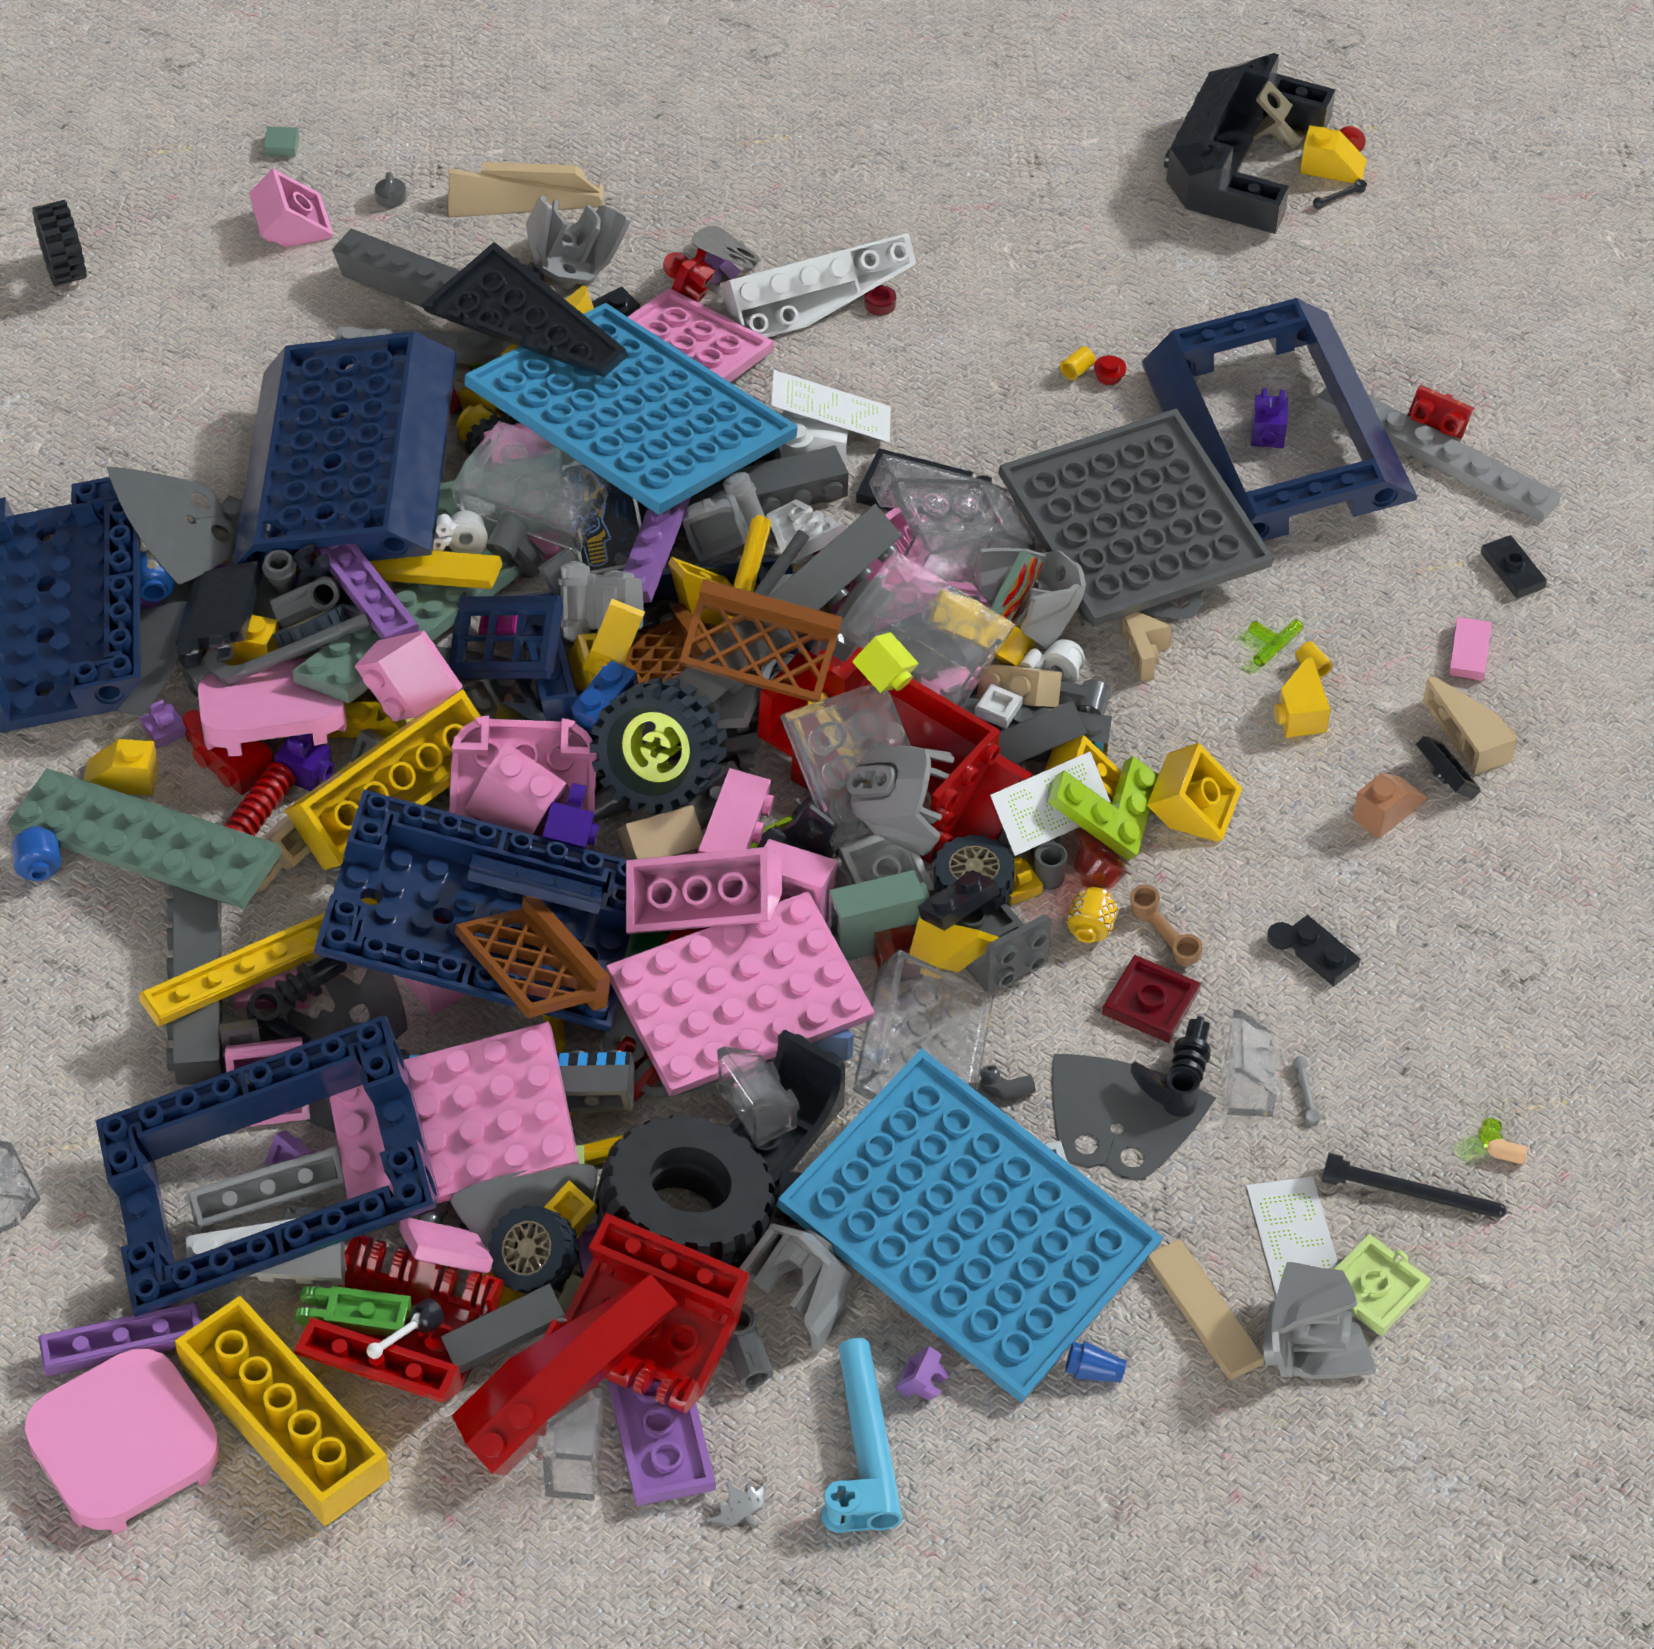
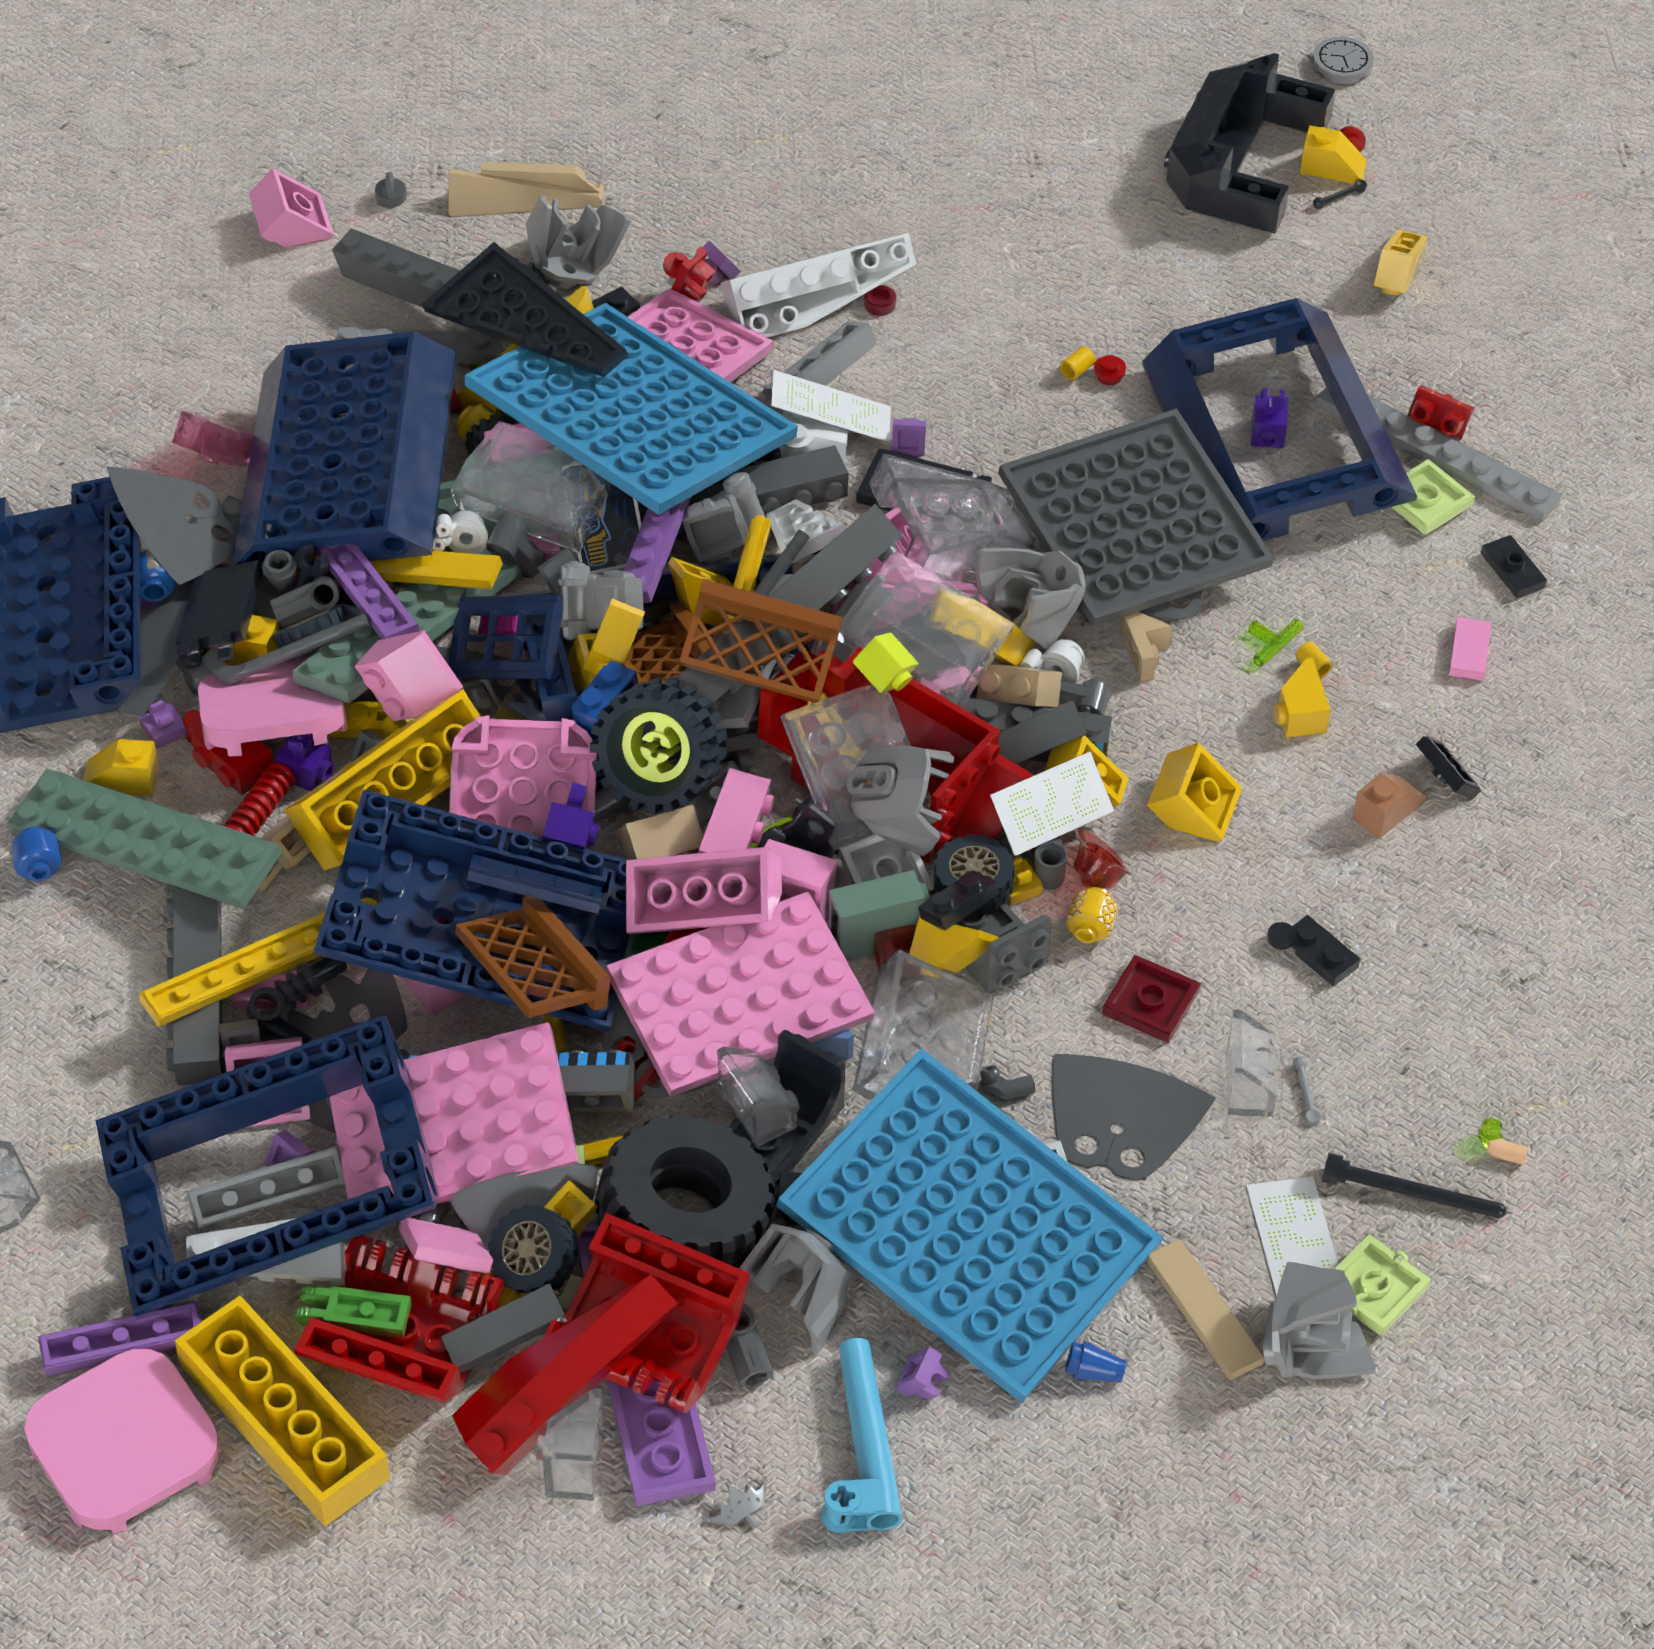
(59, 242): black tyre -> none
(213, 439): none -> clear pink brick
(281, 141): sand green tile -> none
(424, 1316): hinge -> none
(515, 792): bright pink slope -> none
(715, 240): piece -> none
(832, 355): none -> light grey slope
(909, 436): none -> medium lavender tile
(998, 706): white tile -> none
(1017, 585): slope -> none
(1114, 824): lime plate -> none
(1146, 907): medium nougat bar -> none
(1180, 1087): black piece -> none
(1275, 121): dark tan bracket -> none
(1342, 60): none -> light grey tile
(1399, 262): none -> yellow slope
(1437, 498): none -> yellowish green plate
(1471, 727): tan slope -> none

